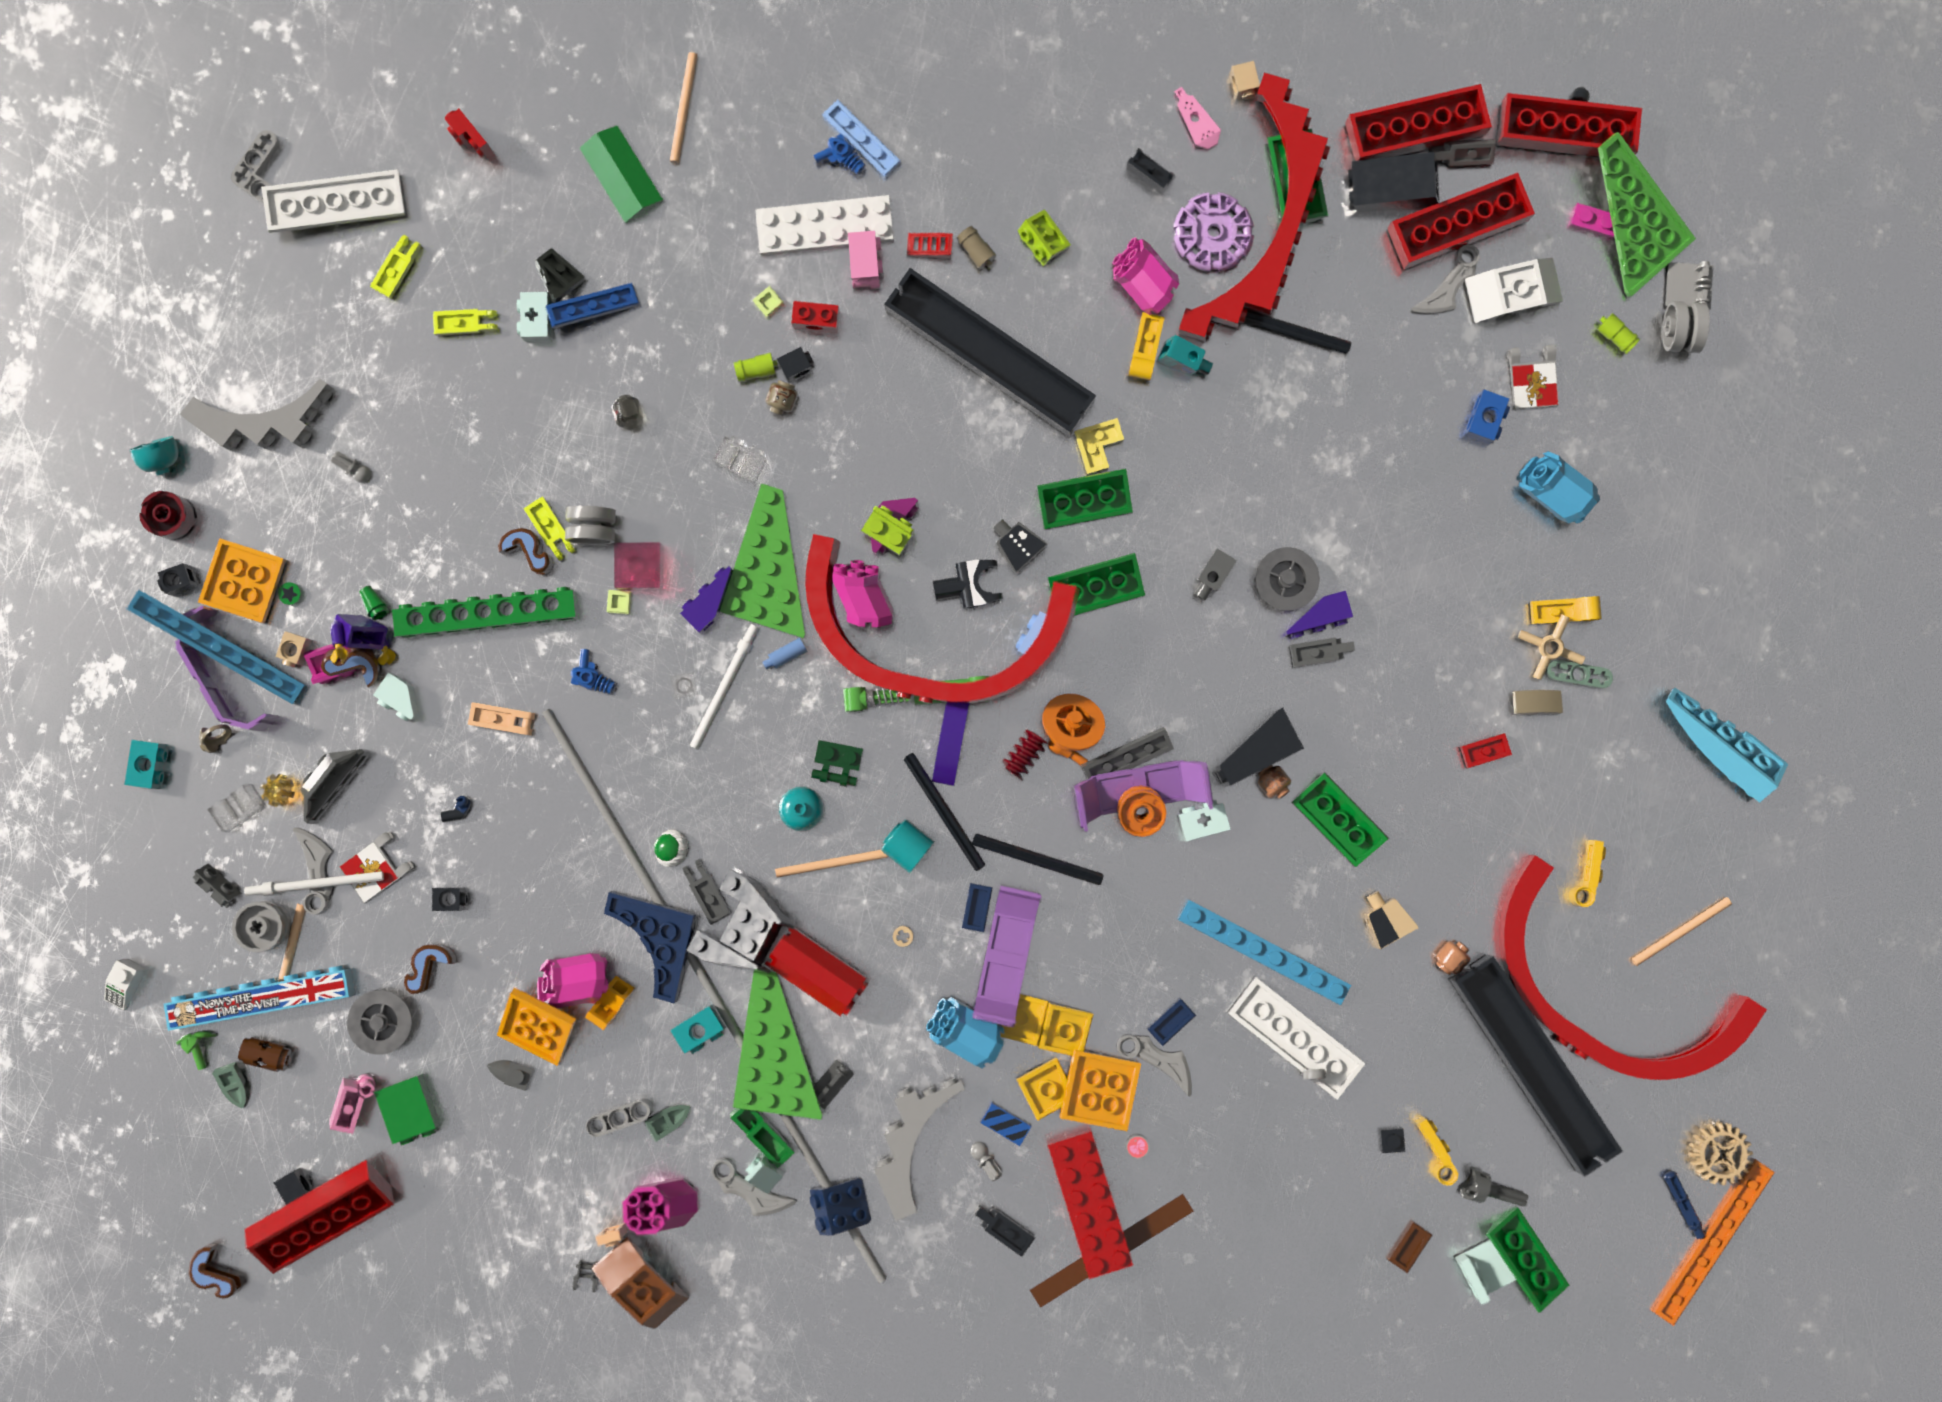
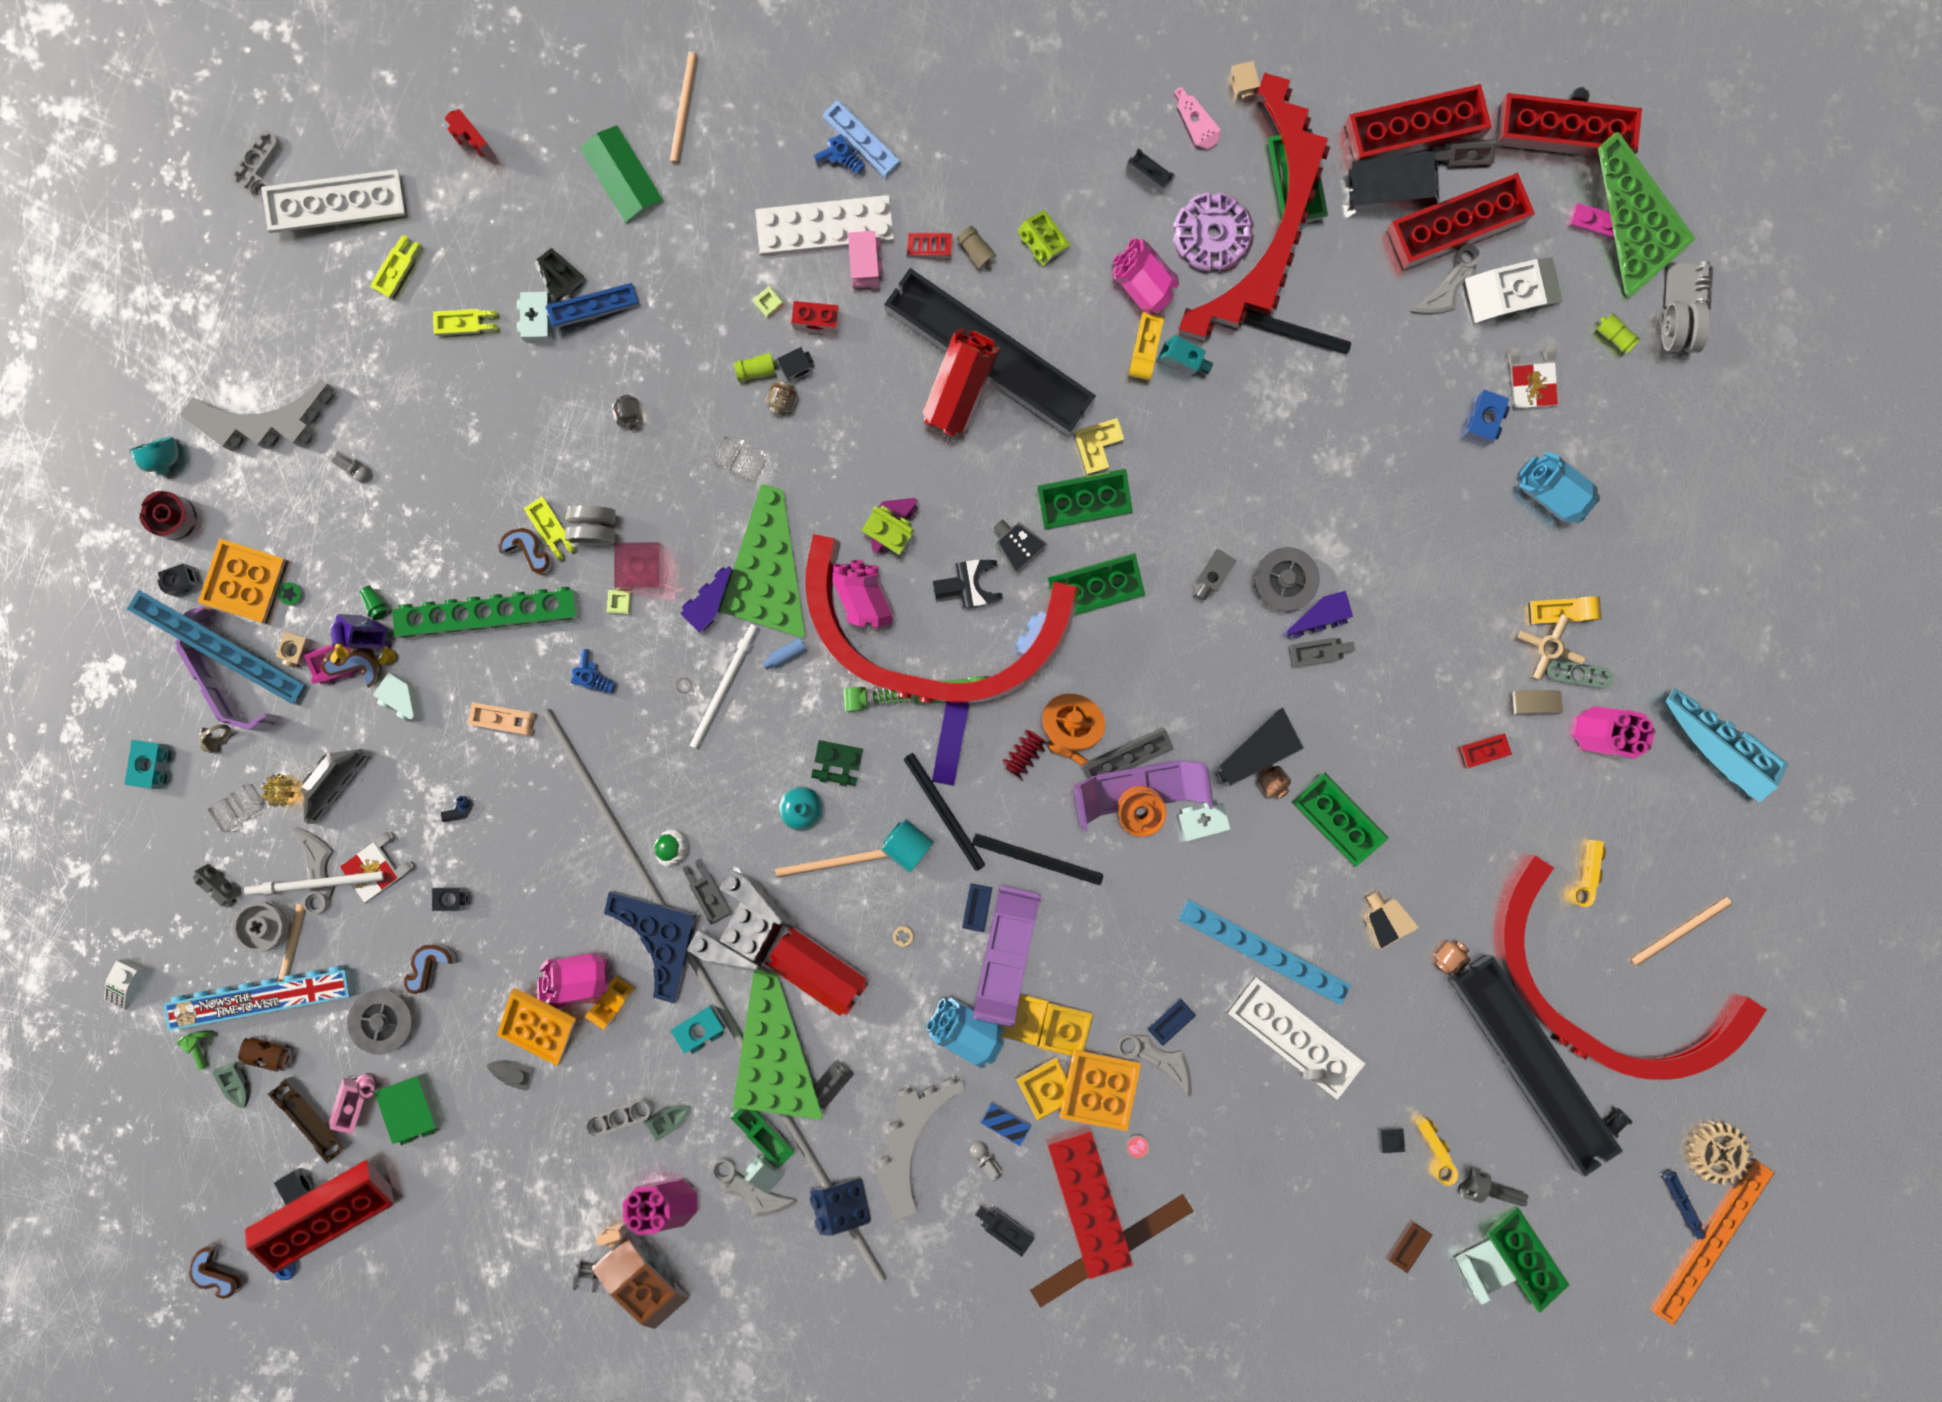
(288, 1272): none -> blue tile
(308, 1119): none -> dark brown piece
(960, 381): none -> red brick
(1613, 732): none -> dark pink brick
(1618, 1122): none -> black bush

